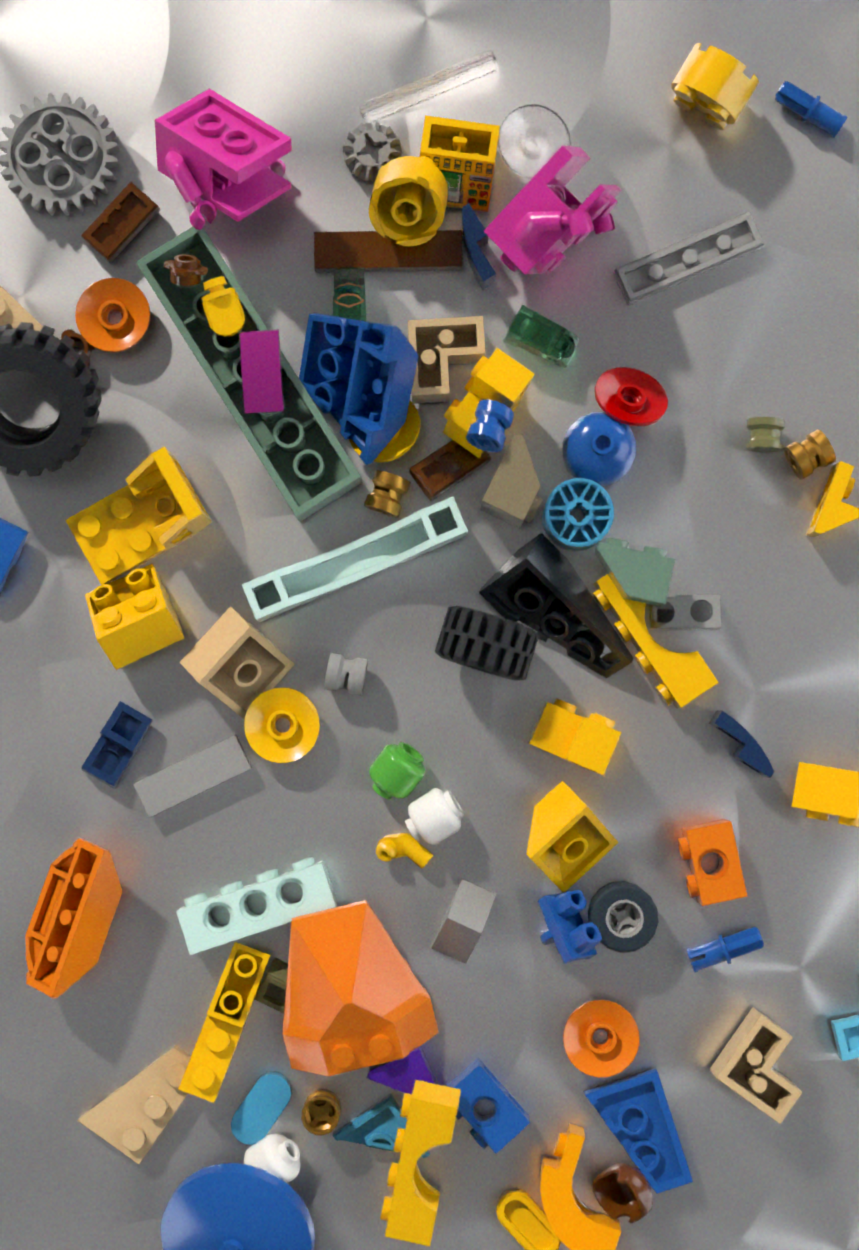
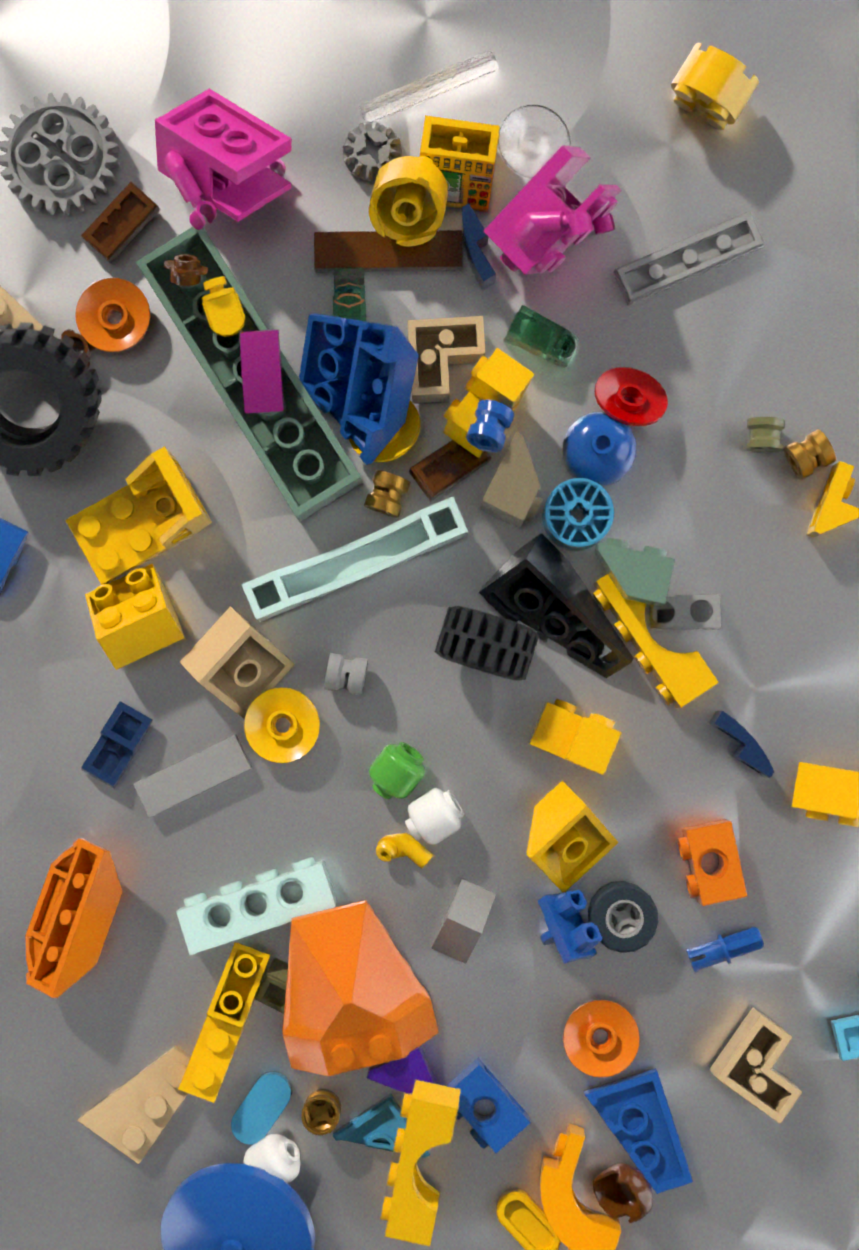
(810, 108): blue axle -> none

